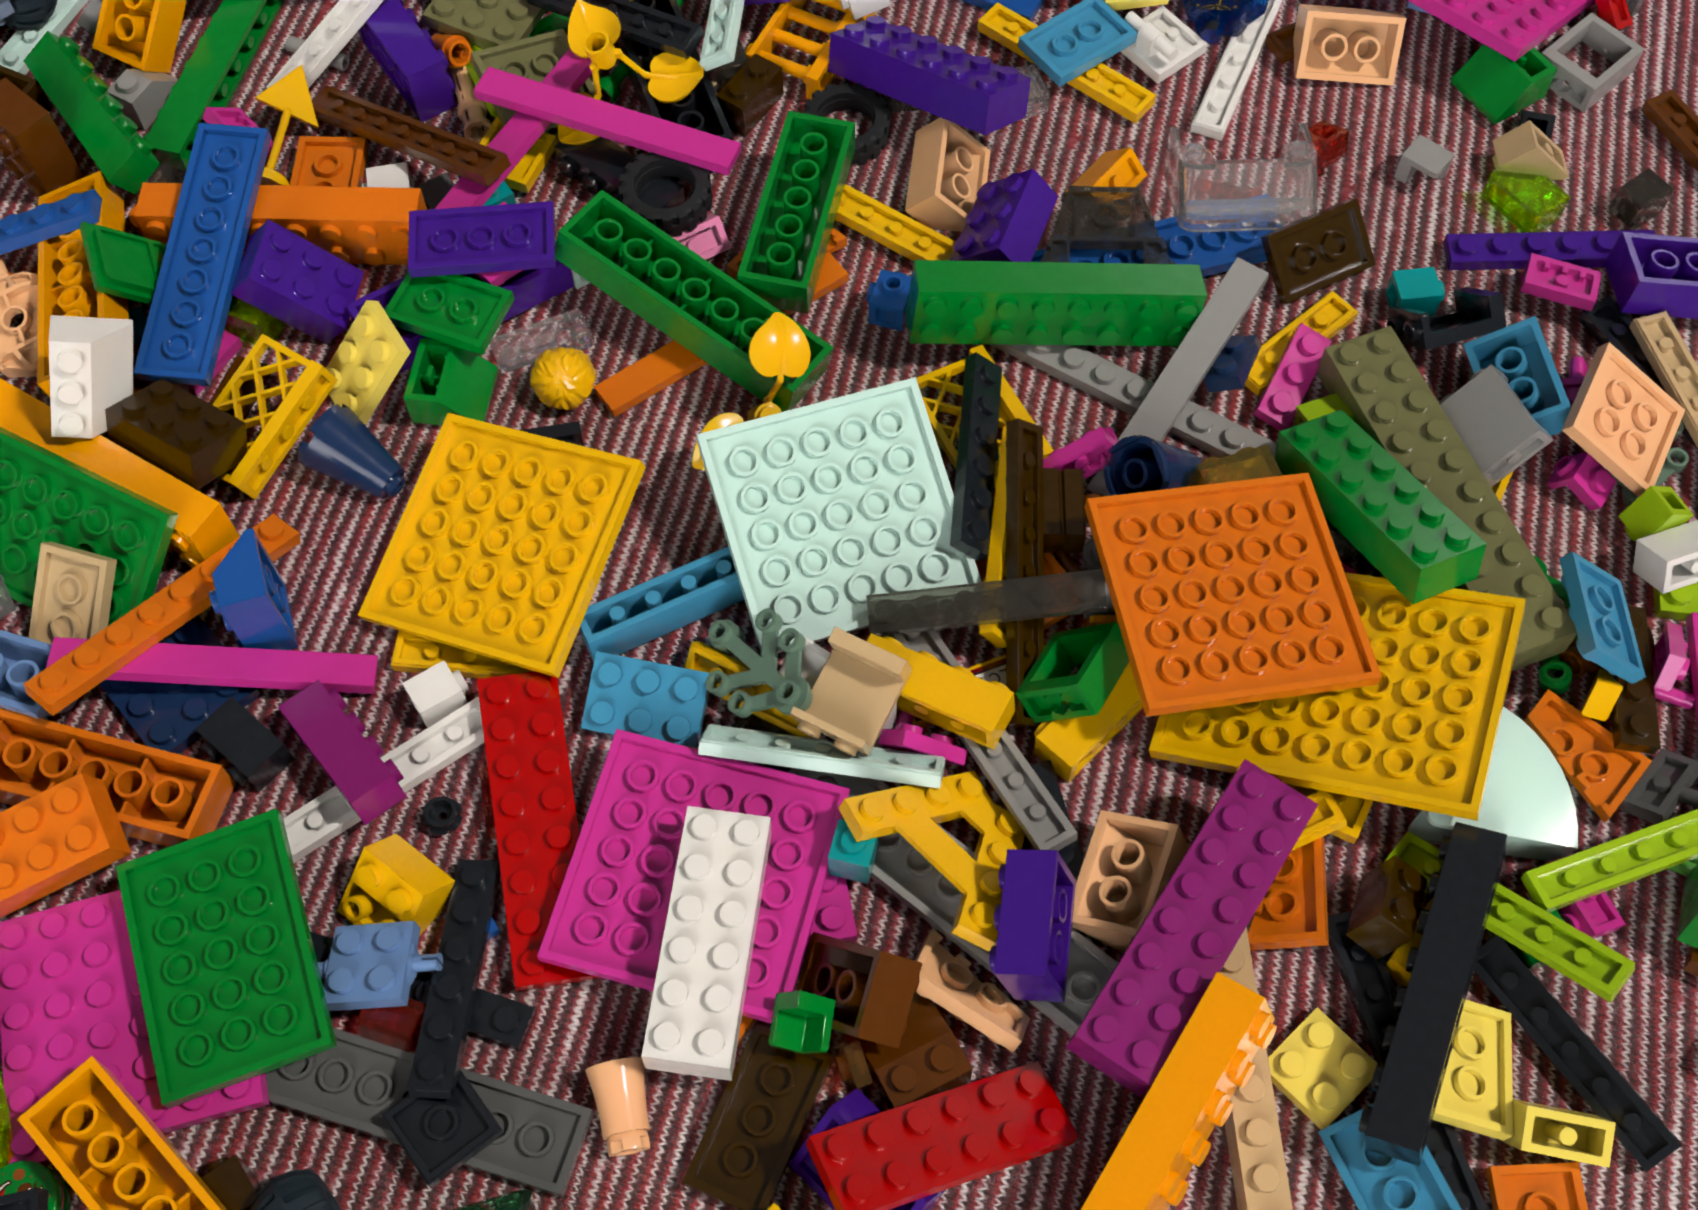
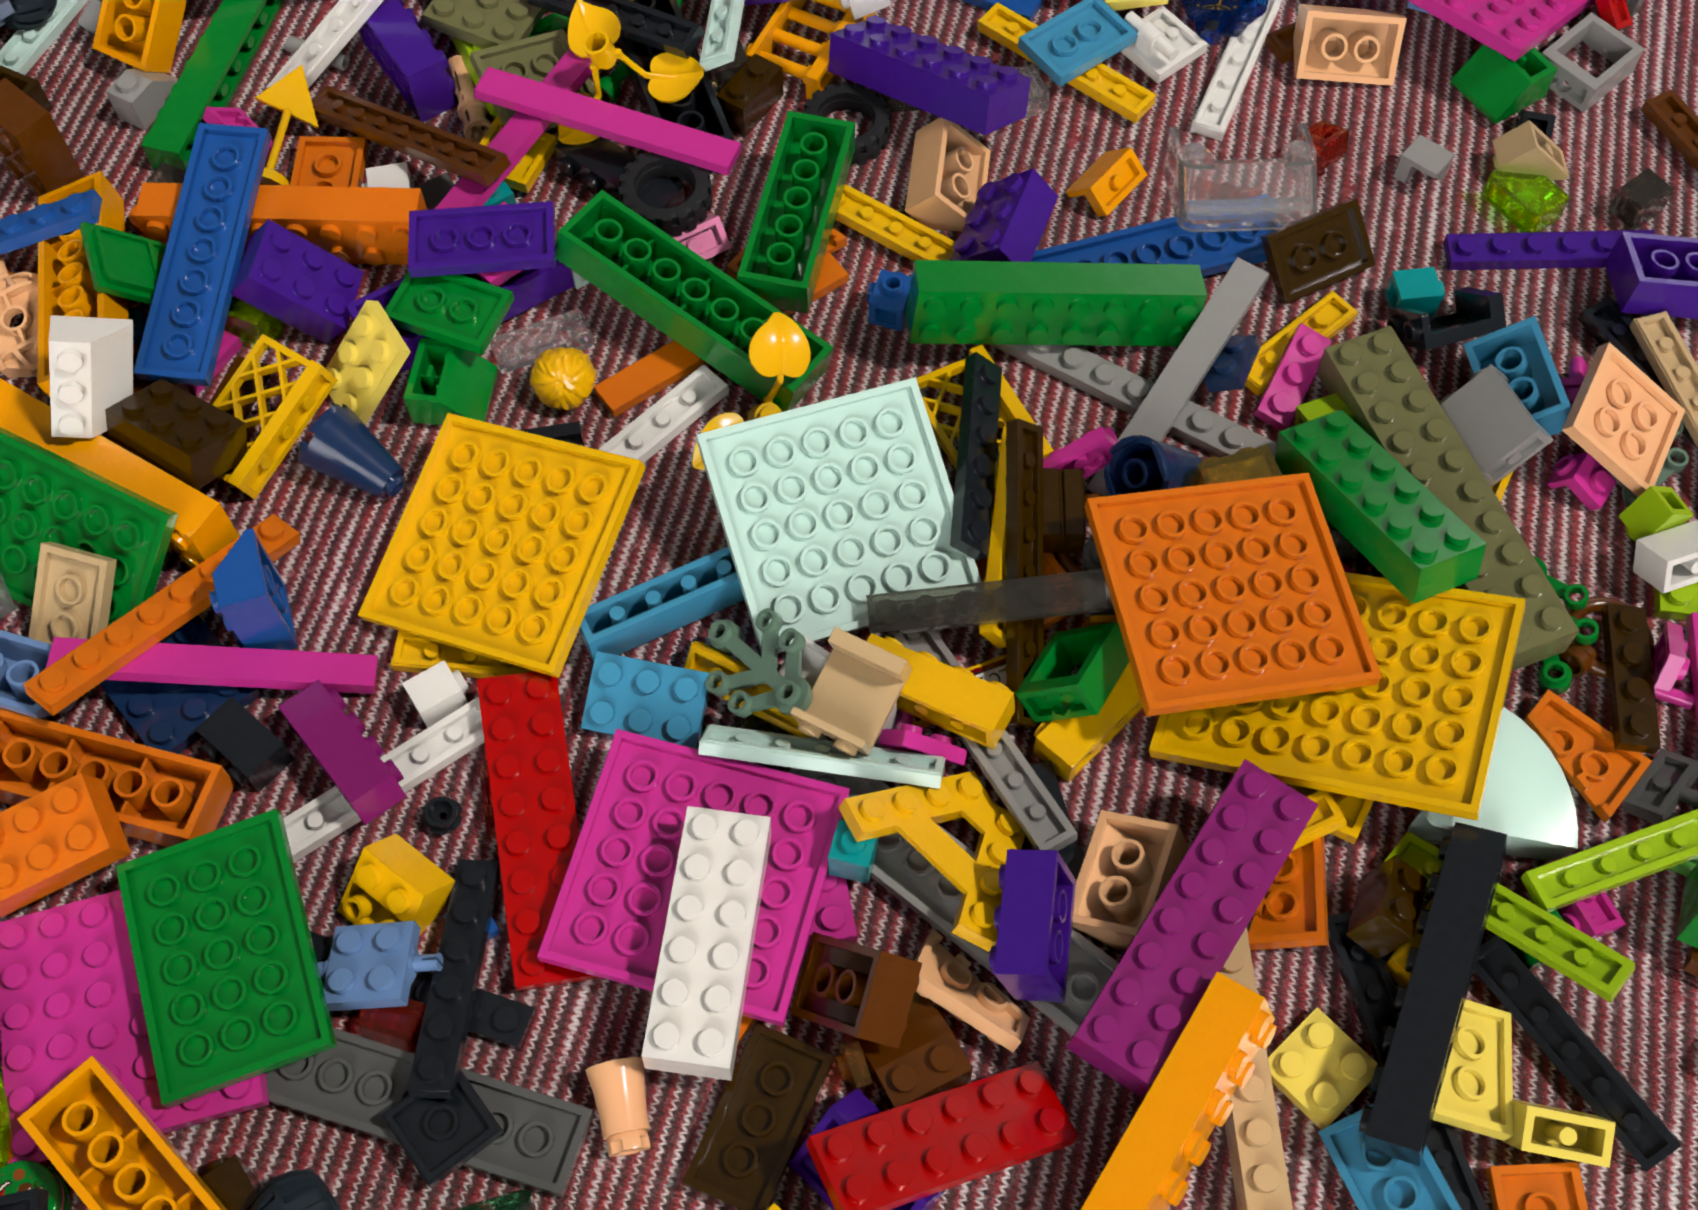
(92, 112): green brick -> none
(454, 47): orange cone -> none
(669, 416): none -> white plate
(802, 1022): green panel -> none
(1106, 221): clear smoke wing -> none
(1561, 282): dark pink bracket -> none
(1601, 618): dark azure plate -> none
(1601, 696): yellow slope -> none

